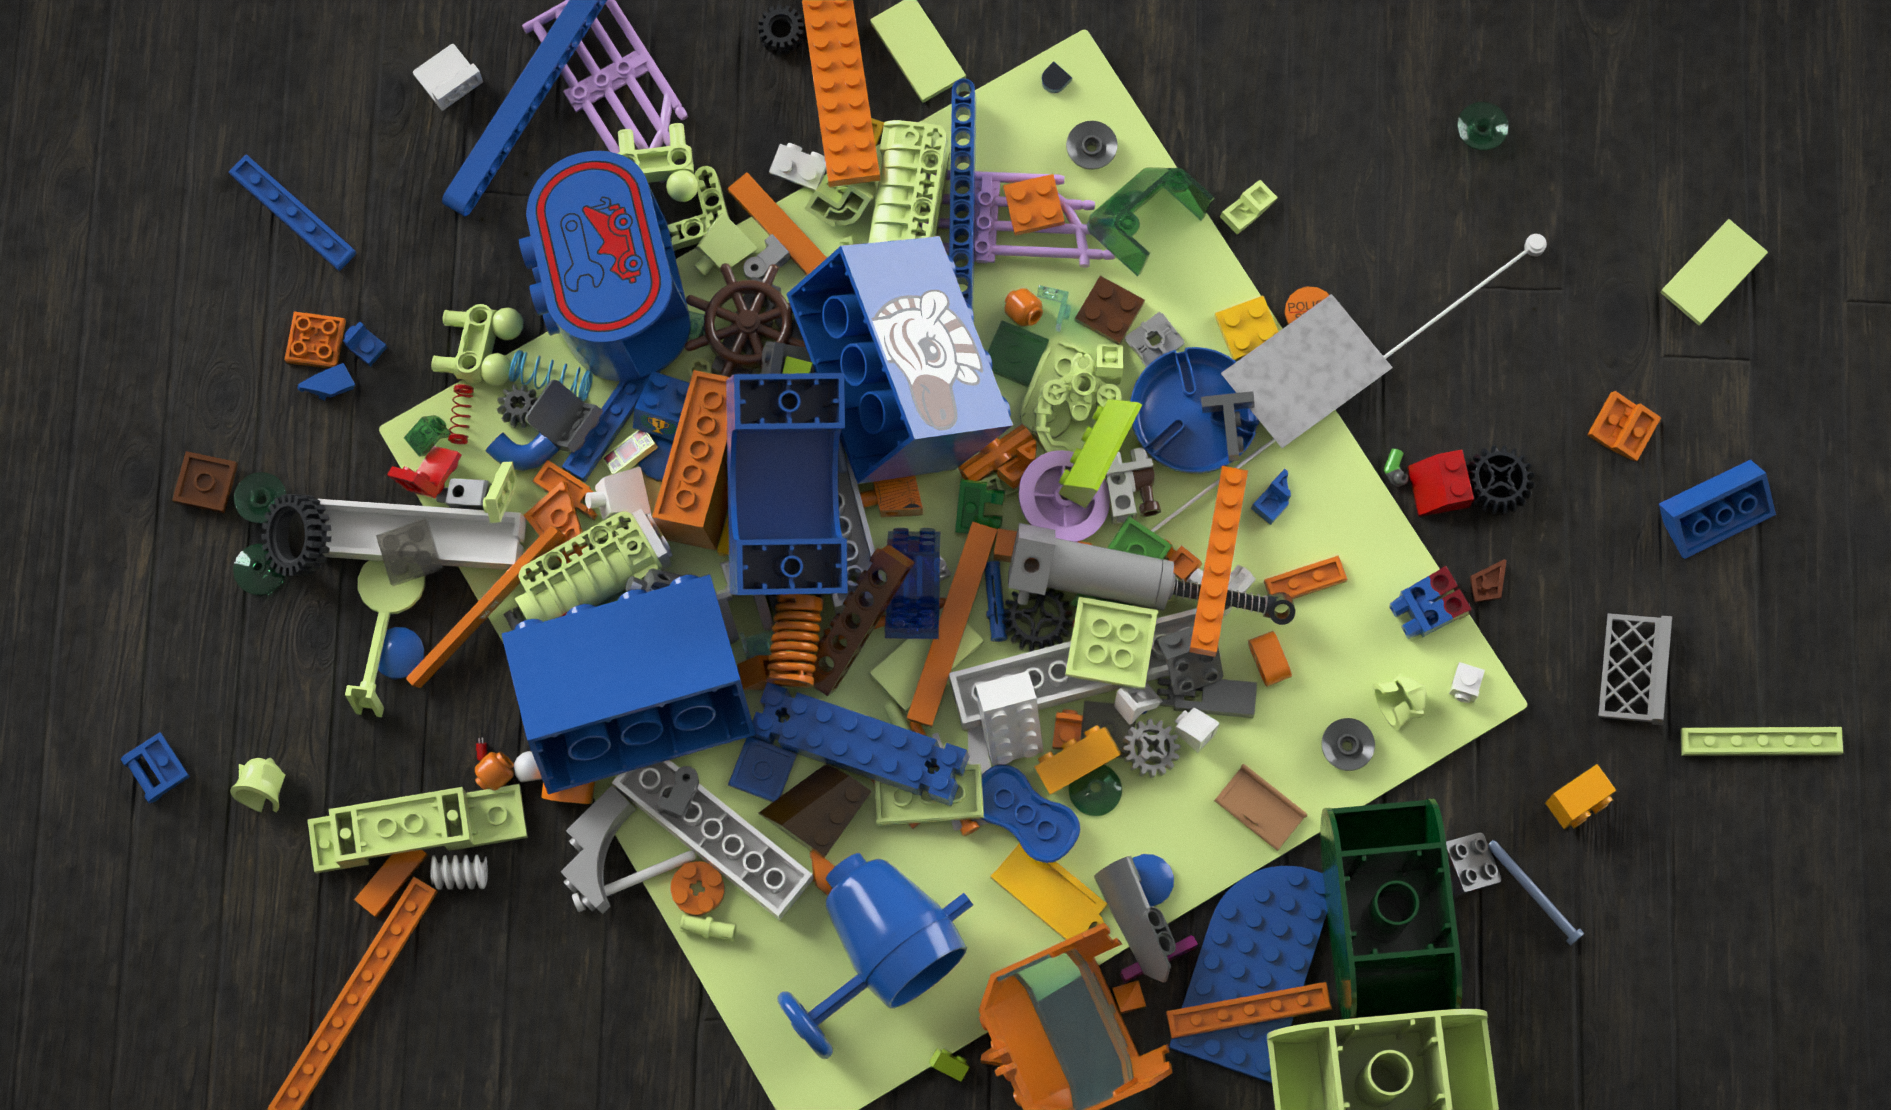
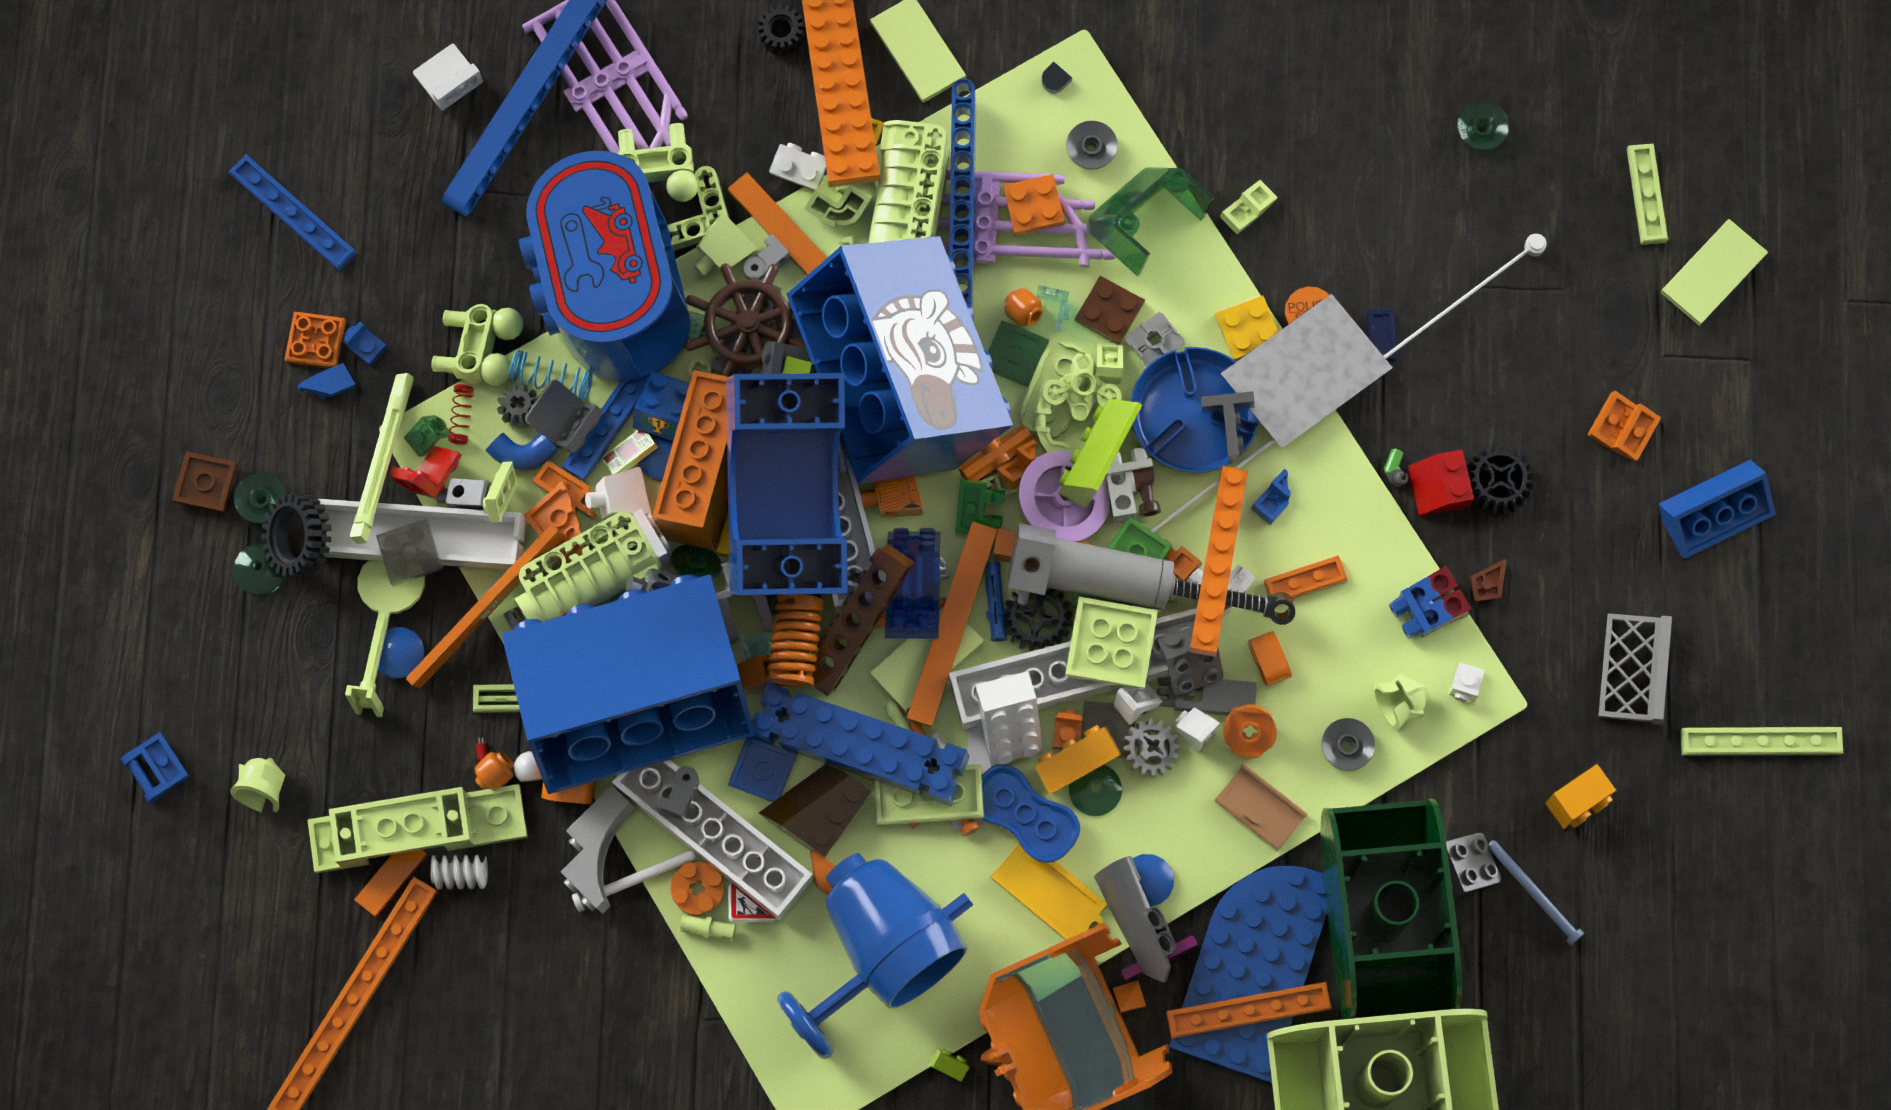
(381, 459): none -> yellowish green piece
(494, 708): none -> yellowish green tile
(696, 561): none -> clear green dish
(744, 908): none -> piece
(1241, 718): none -> orange plate
(1382, 331): none -> clear blue tile
(1647, 194): none -> yellowish green tile

